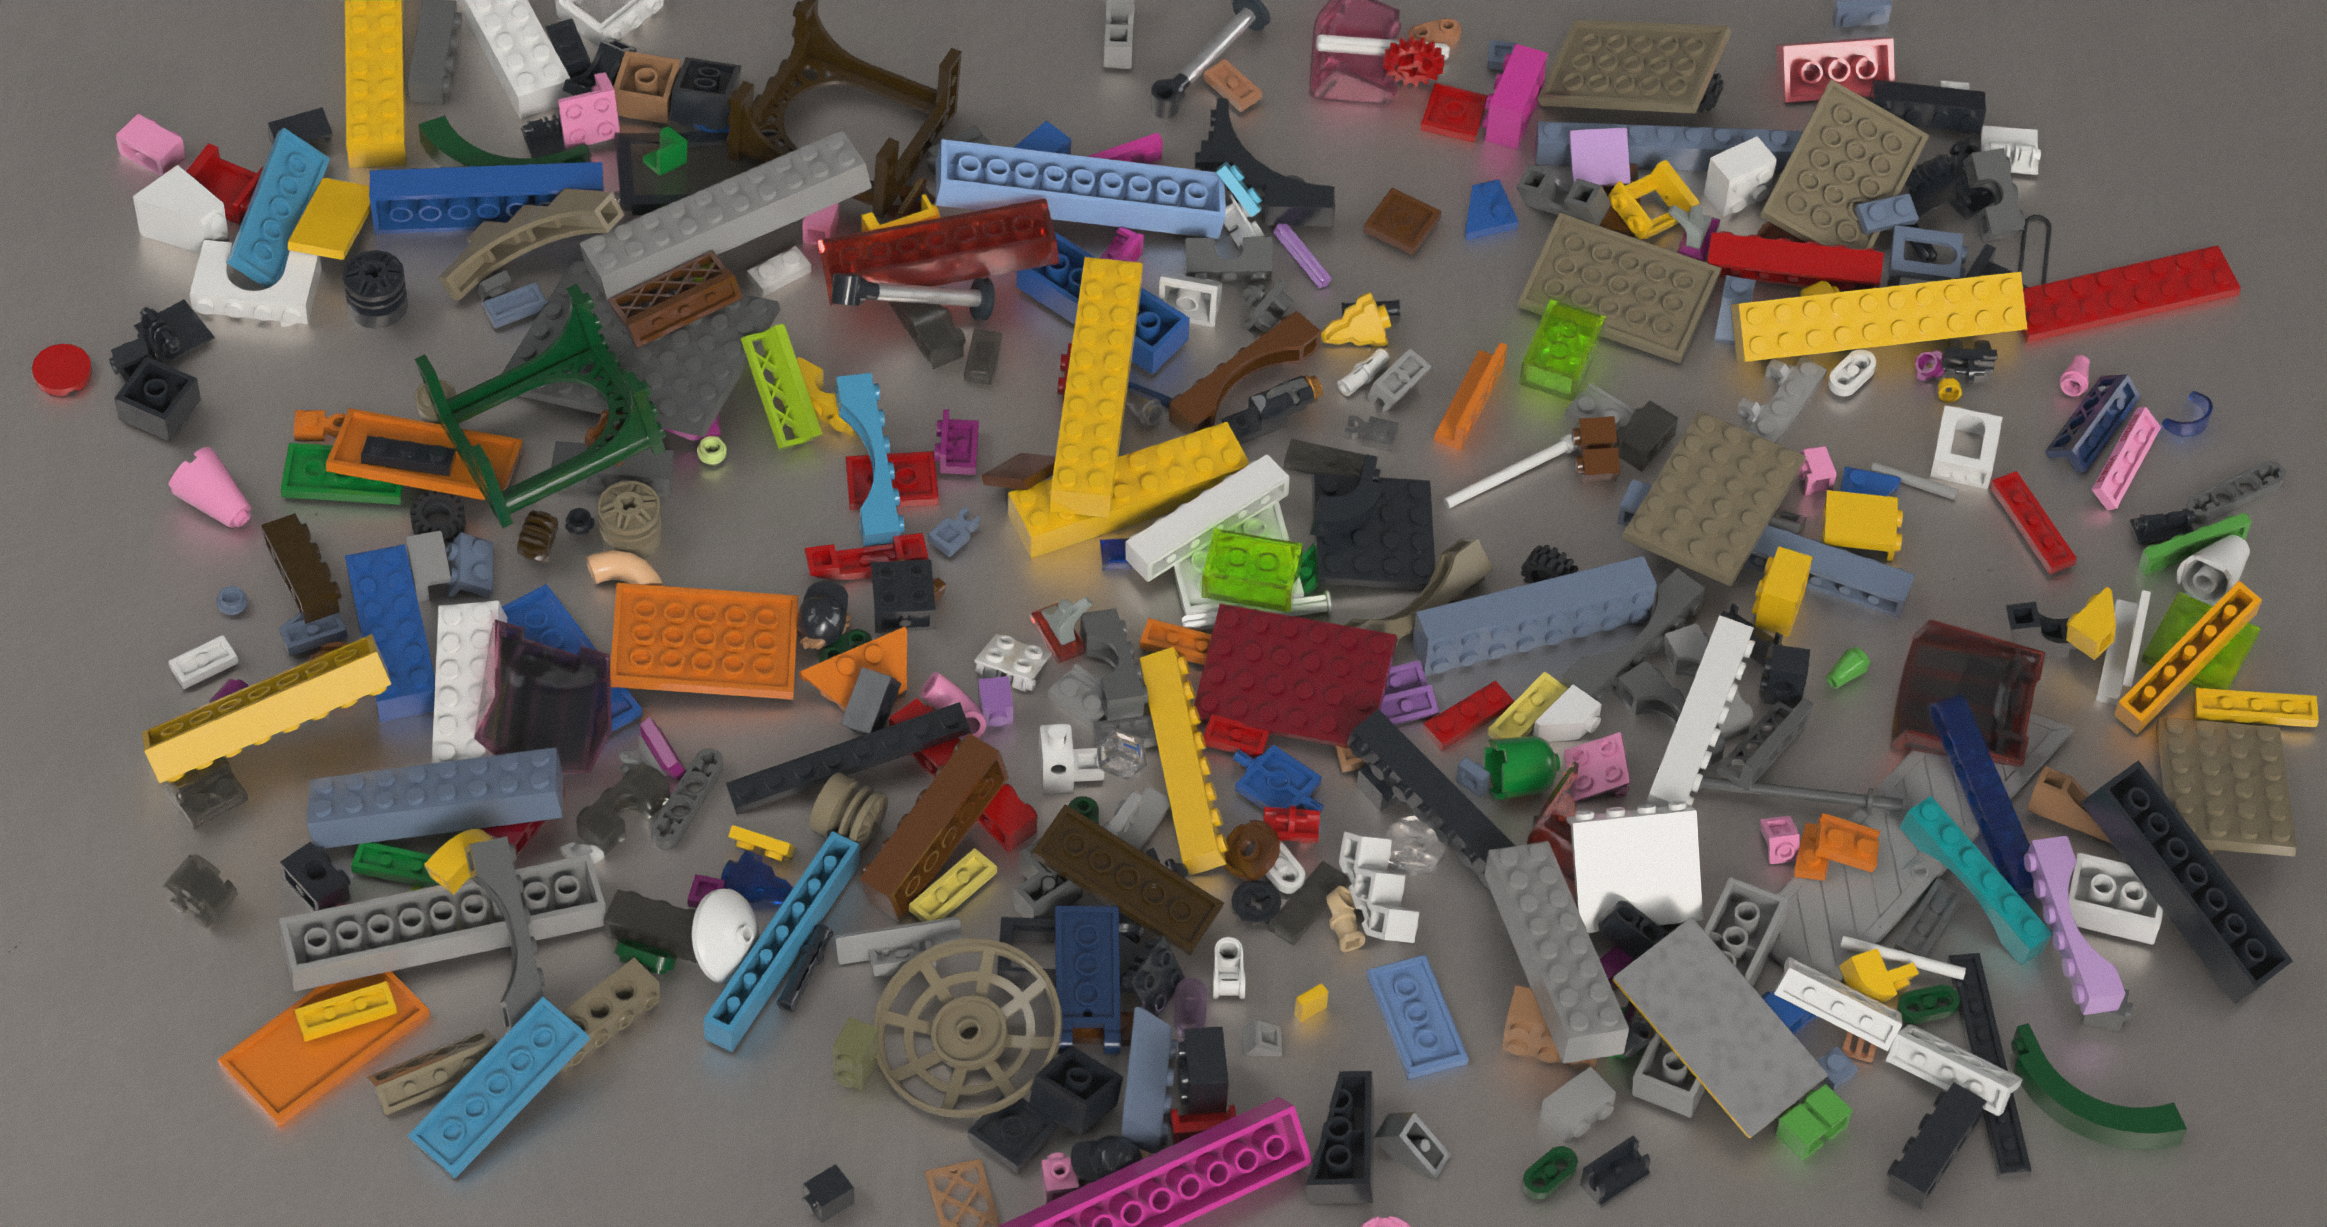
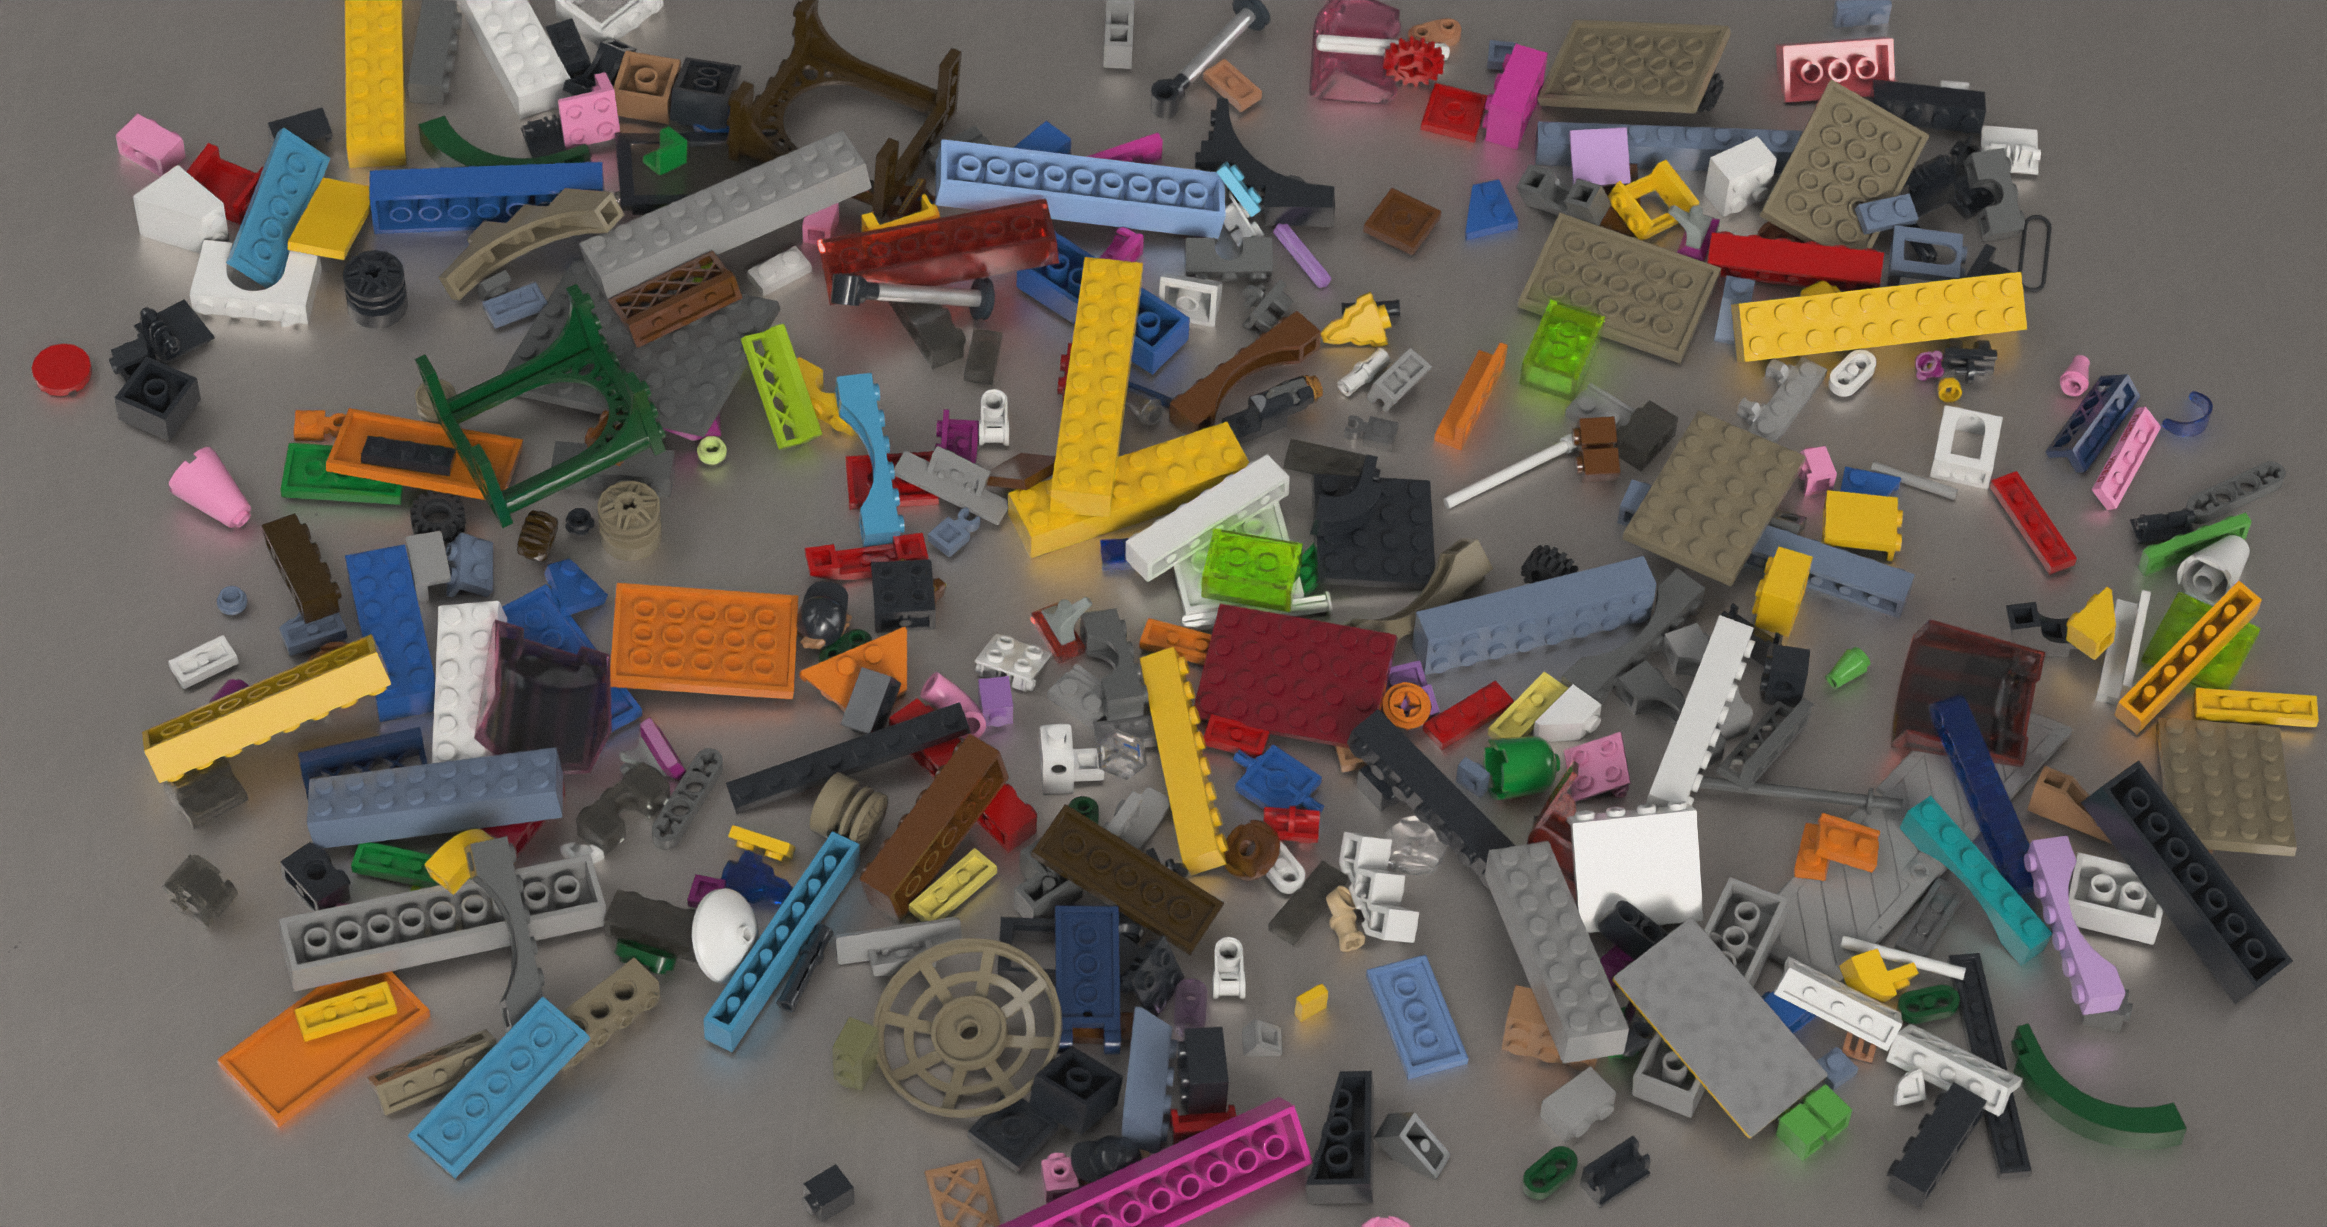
(362, 755): none -> dark blue fence
(573, 588): none -> blue wing
(622, 567): light nougat cylinder -> none
(954, 481): none -> light grey bracket
(994, 422): none -> white piece
(1260, 892): black gear -> none
(1415, 696): none -> orange gear
(1781, 838): bright pink bracket -> none
(1910, 1088): none -> white tile
(2127, 293): red plate -> none

